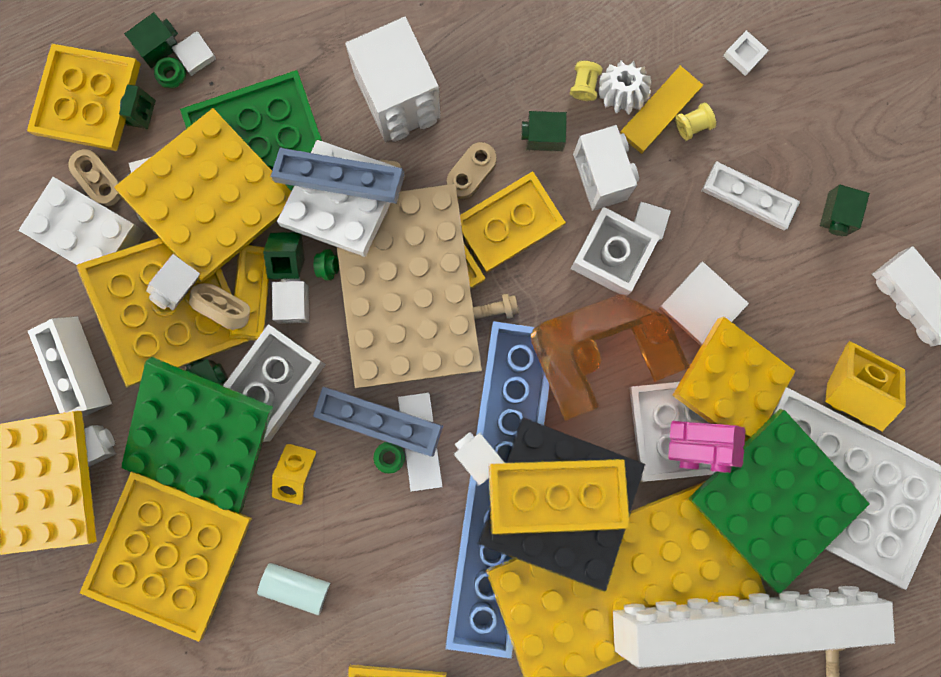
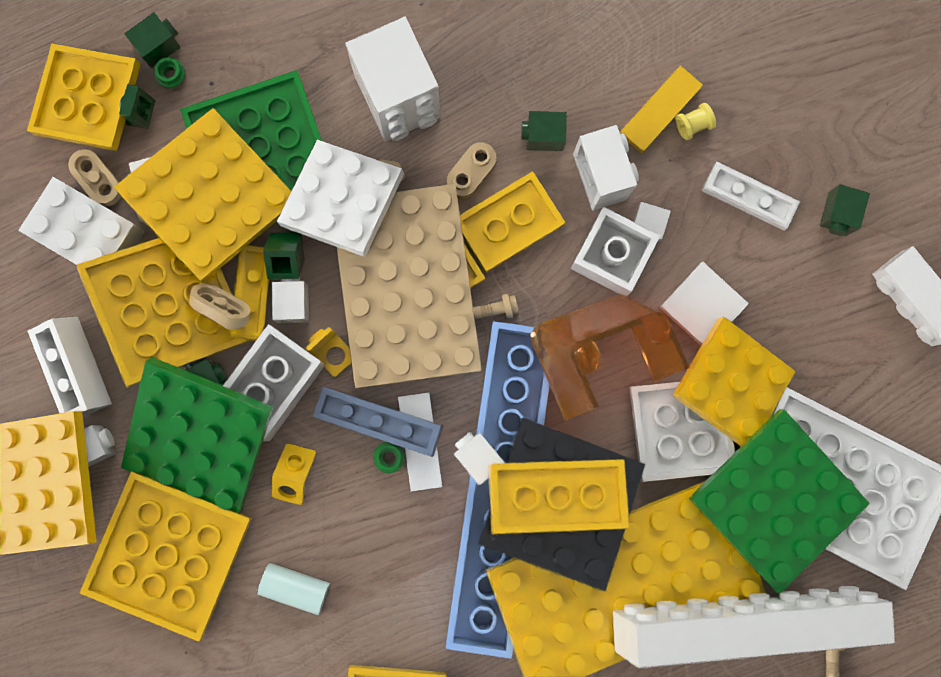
(172, 283): white brick -> none
(194, 53): white tile -> none
(322, 342): none -> yellow bracket
(326, 265): green plate -> none
(338, 175): sand blue plate -> none
(586, 80): light yellow bush -> none
(624, 87): white gear -> none
(706, 444): brick -> none
(745, 53): white plate -> none
(867, 387): yellow slope -> none

